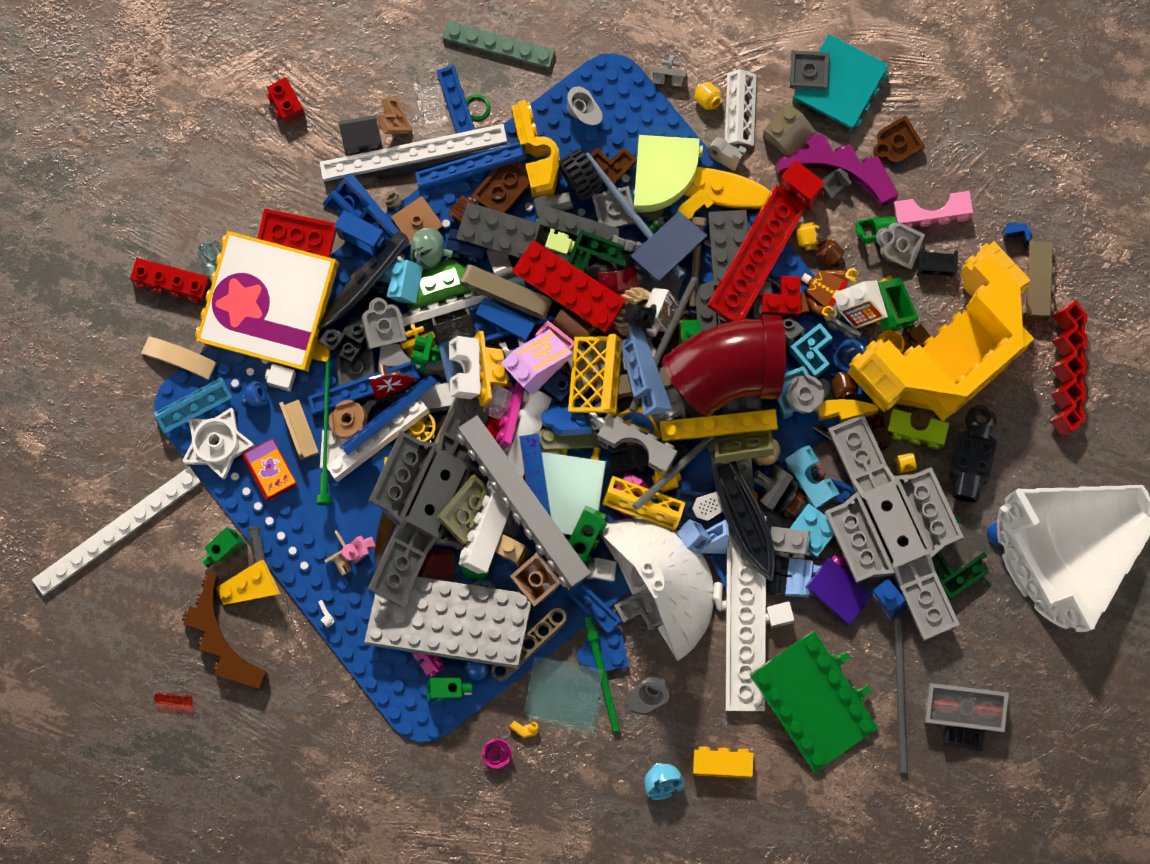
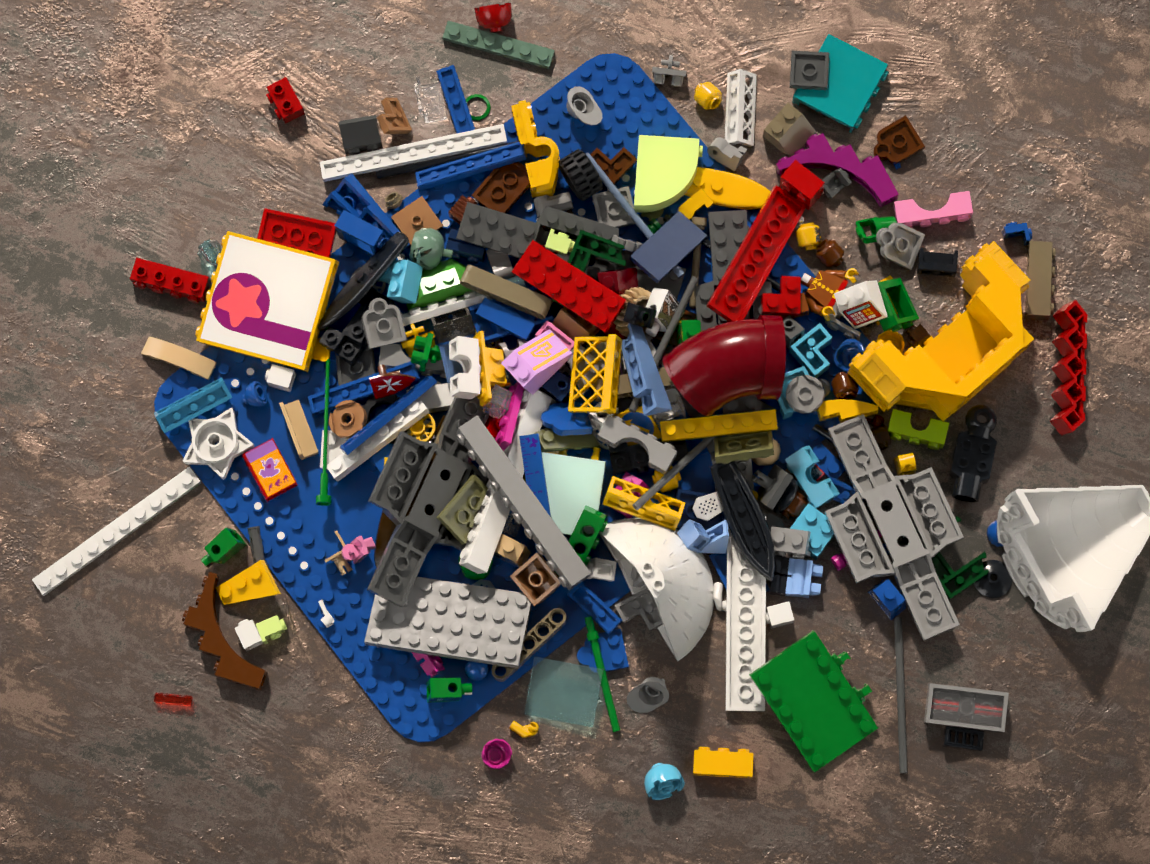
(248, 634): none -> white brick
(271, 628): none -> yellowish green brick
(438, 565): clear red piece -> none
(494, 16): none -> red cylinder
(828, 462): none -> blue plate
(838, 591): dark purple tile -> none
(997, 588): none -> black dish

